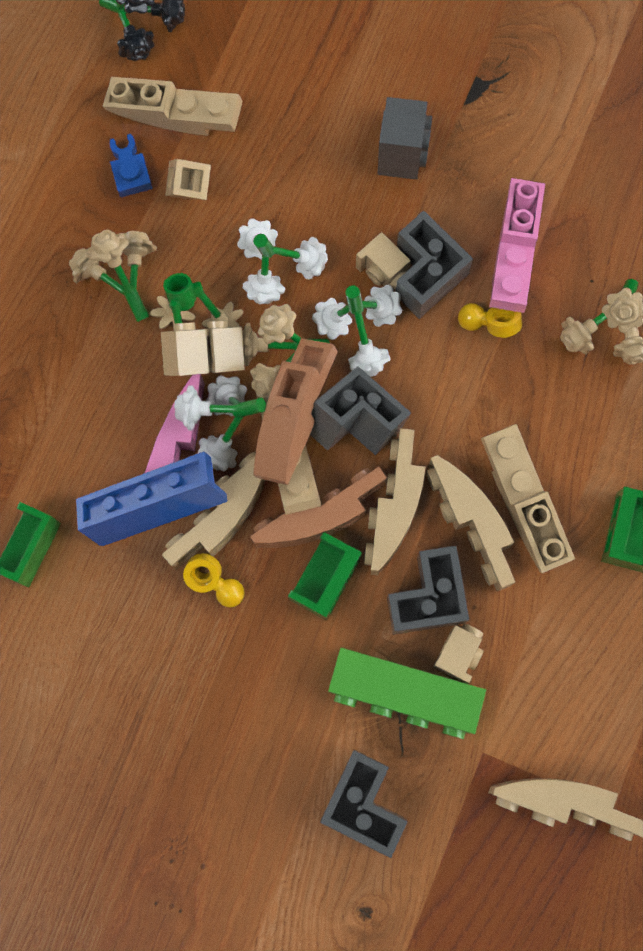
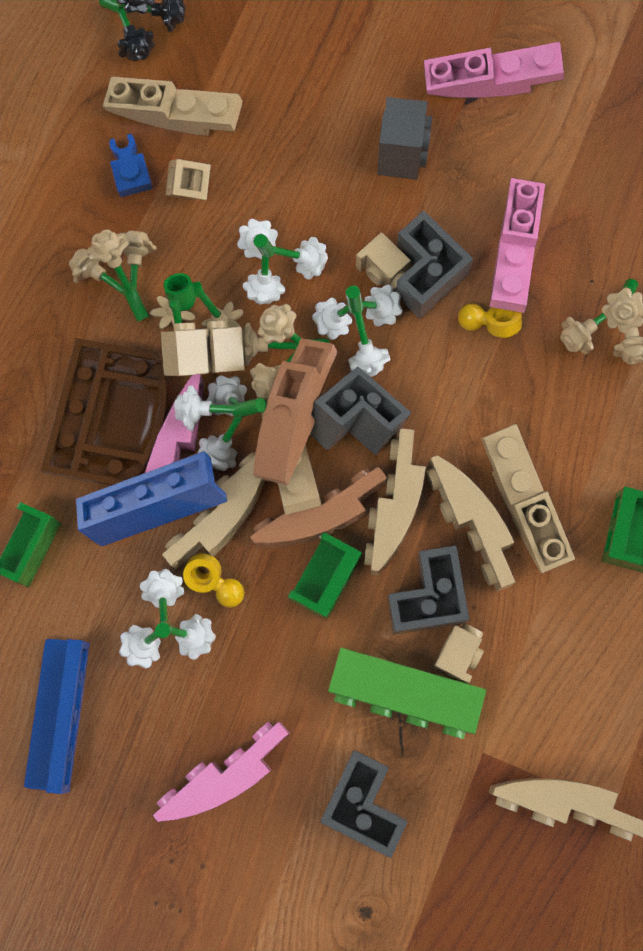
(57, 715): none -> blue panel
(107, 414): none -> reddish brown slope
(142, 644): none -> white plant
(212, 786): none -> bright pink slope
(489, 75): none -> bright pink slope

